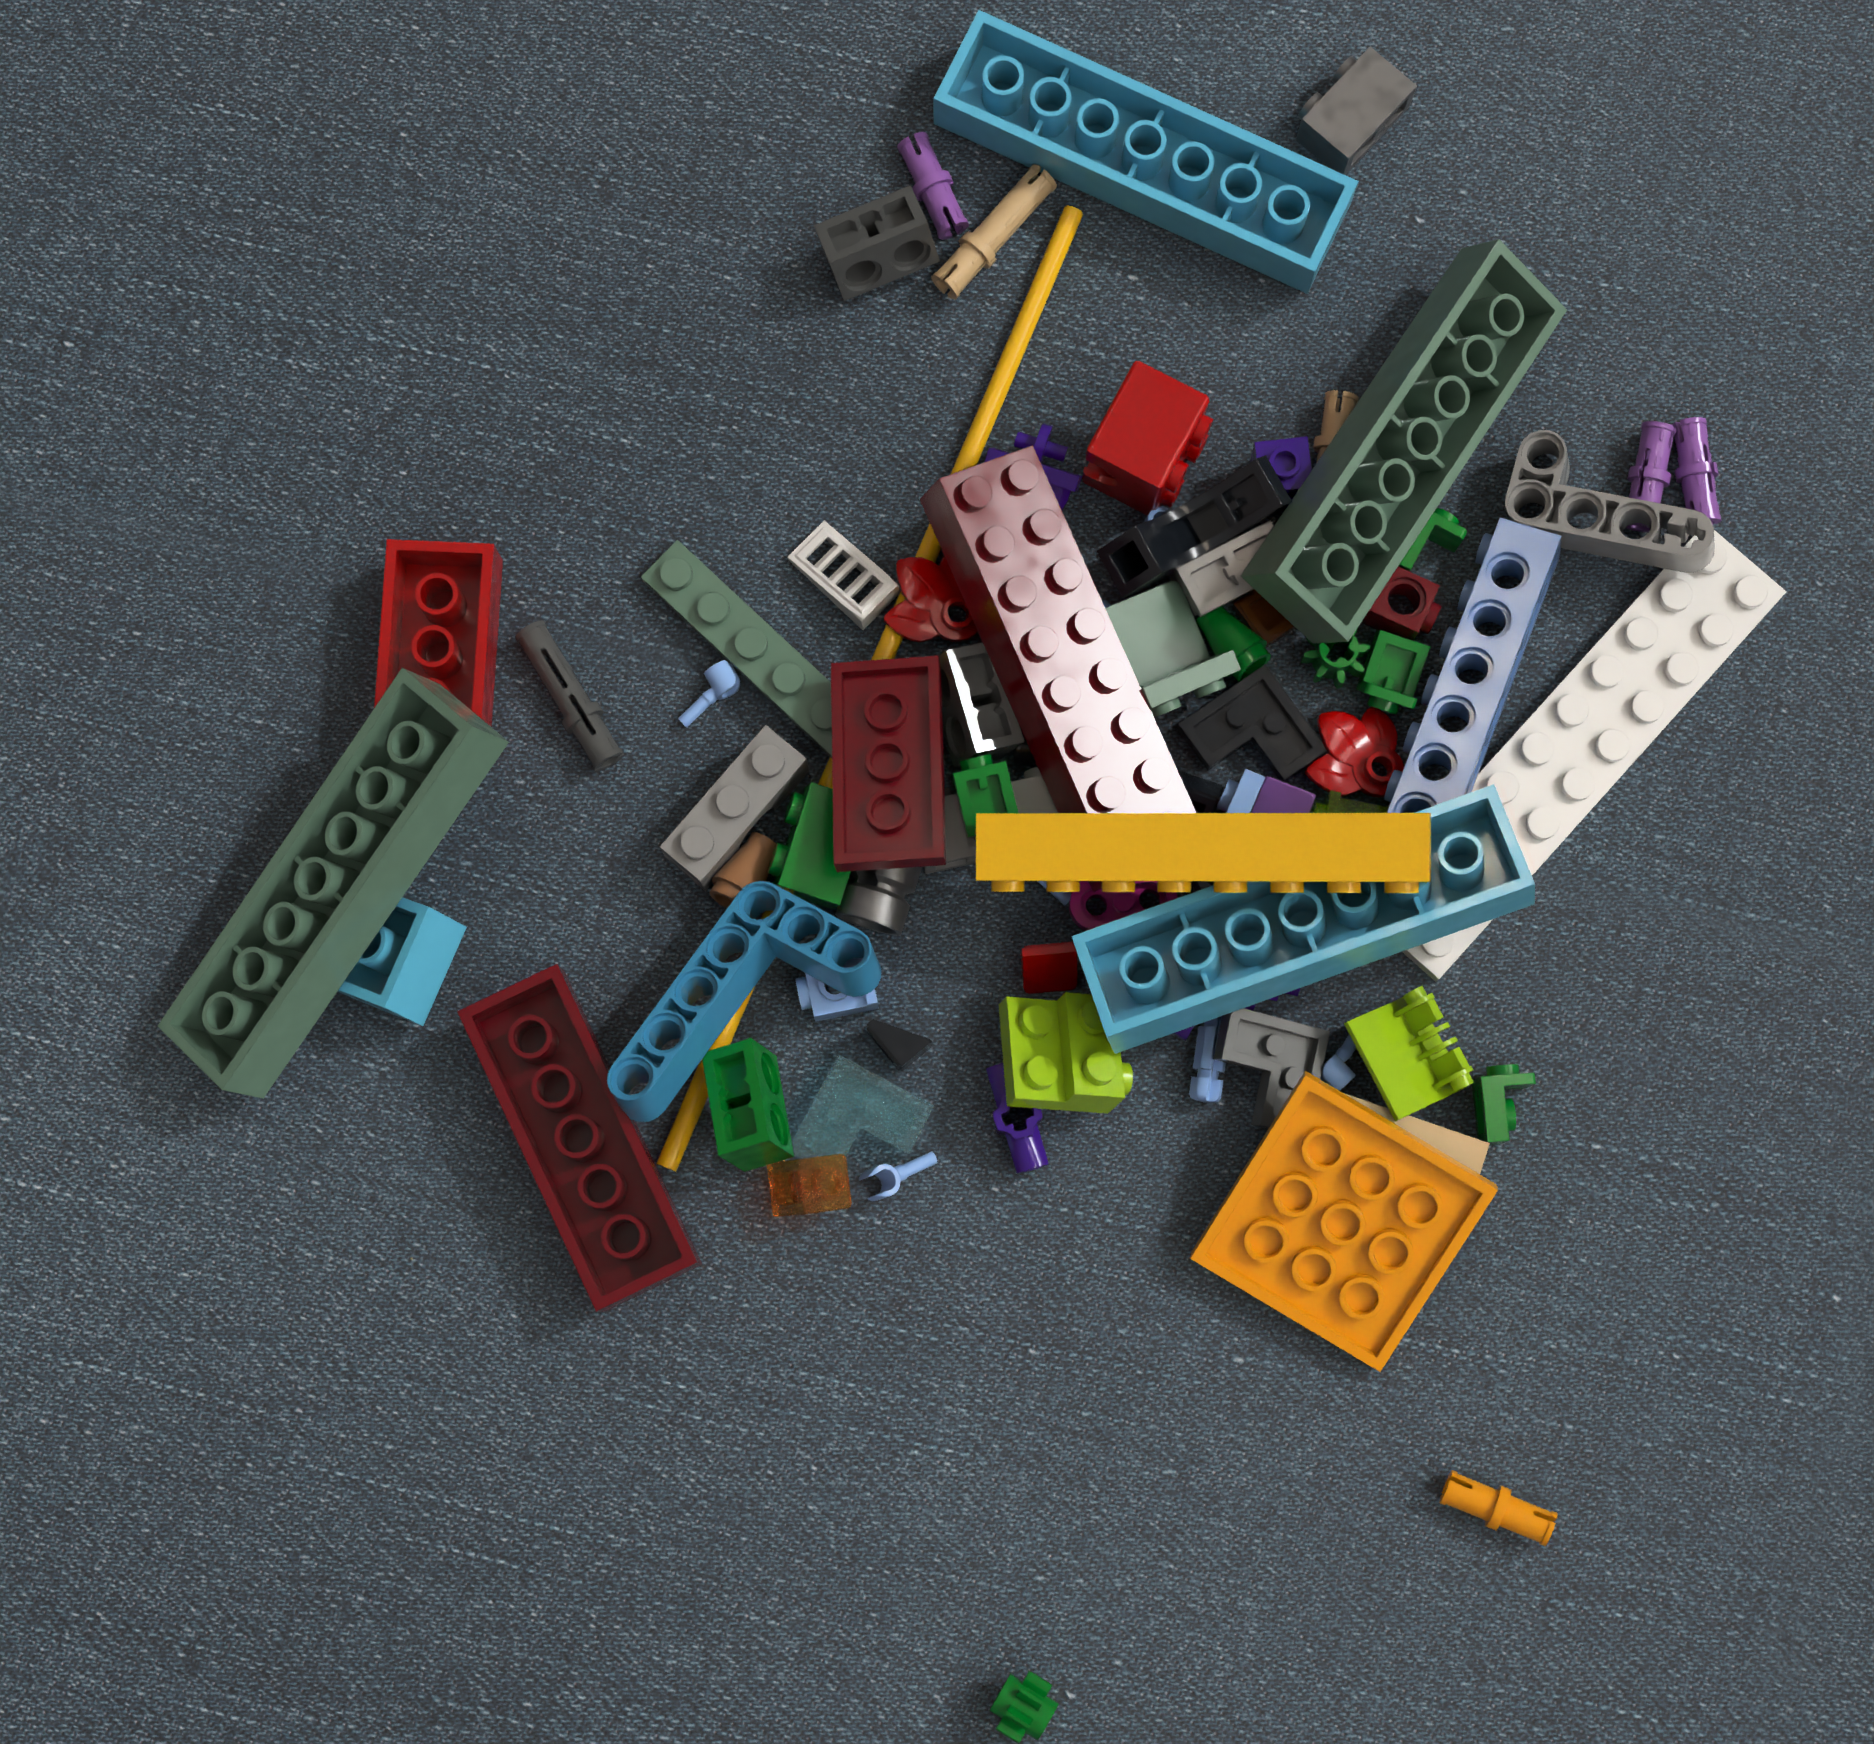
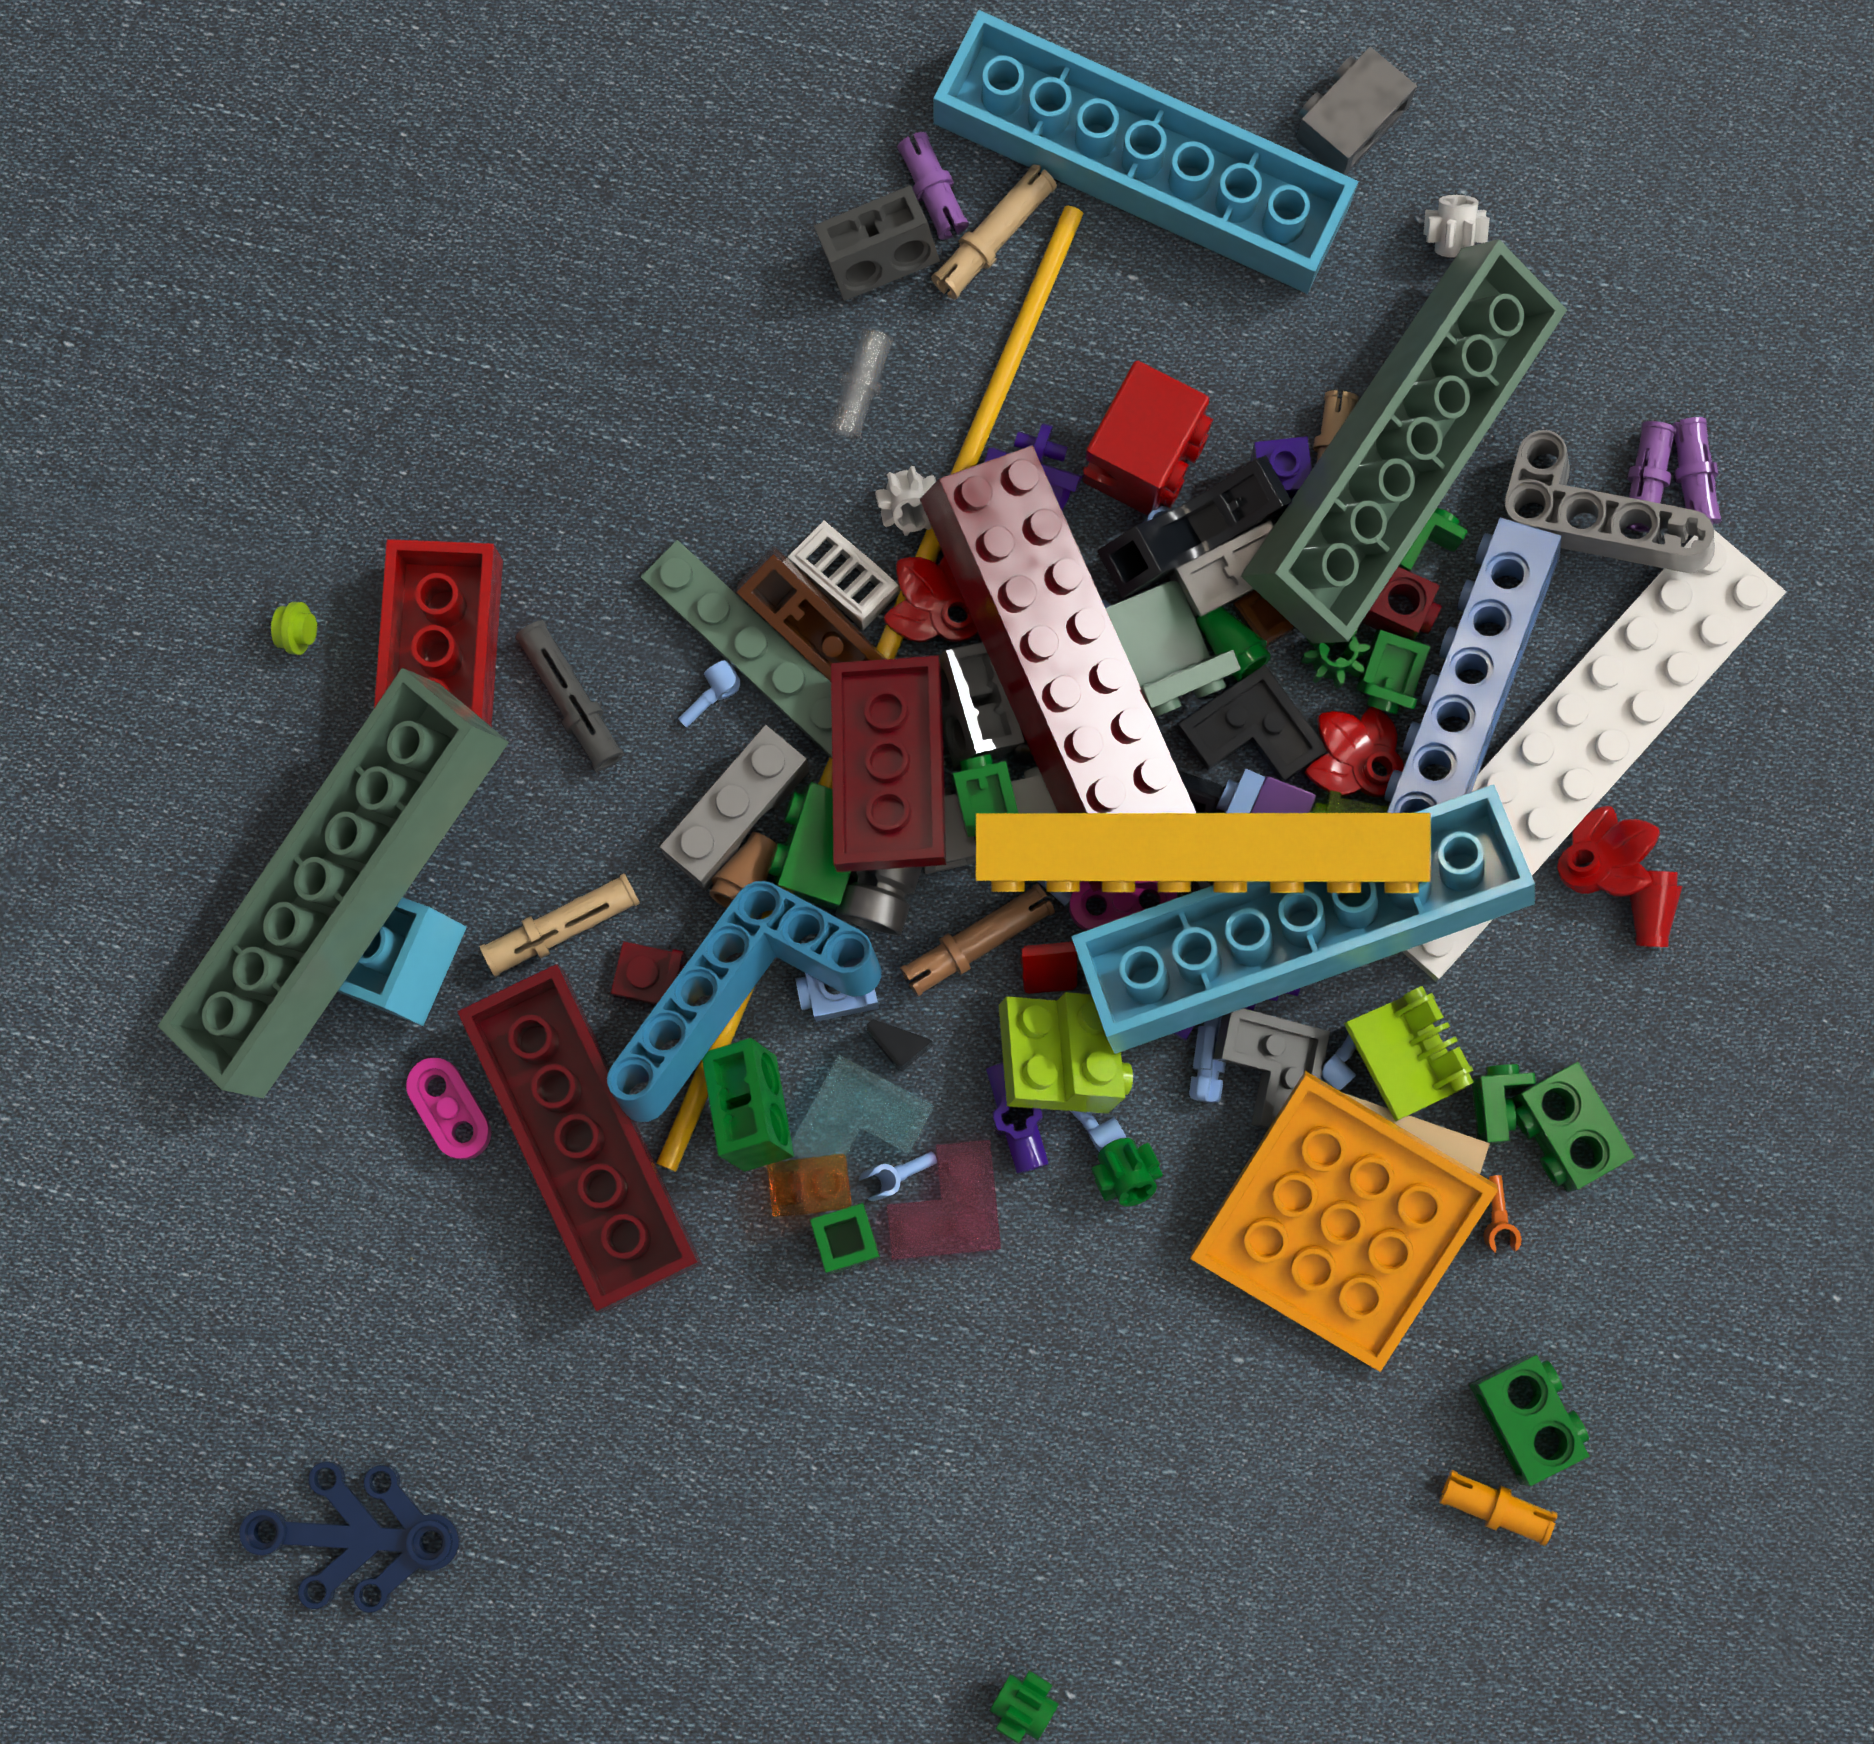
(293, 628): none -> lime plate
(361, 1537): none -> dark blue plant
(449, 1110): none -> dark pink plate
(558, 925): none -> tan pin
(646, 972): none -> dark red bracket
(803, 613): none -> reddish brown slope
(845, 1239): none -> green brick
(861, 384): none -> clear pin
(902, 500): none -> white gear
(959, 951): none -> medium nougat pin
(964, 1216): none -> clear pink plate
(1102, 1133): none -> light blue hand
(1127, 1172): none -> green gear
(1455, 225): none -> white gear
(1500, 1219): none -> orange hand
(1517, 1427): none -> green brick
(1583, 1119): none -> green brick
(1614, 852): none -> red plate
(1655, 909): none -> red cone

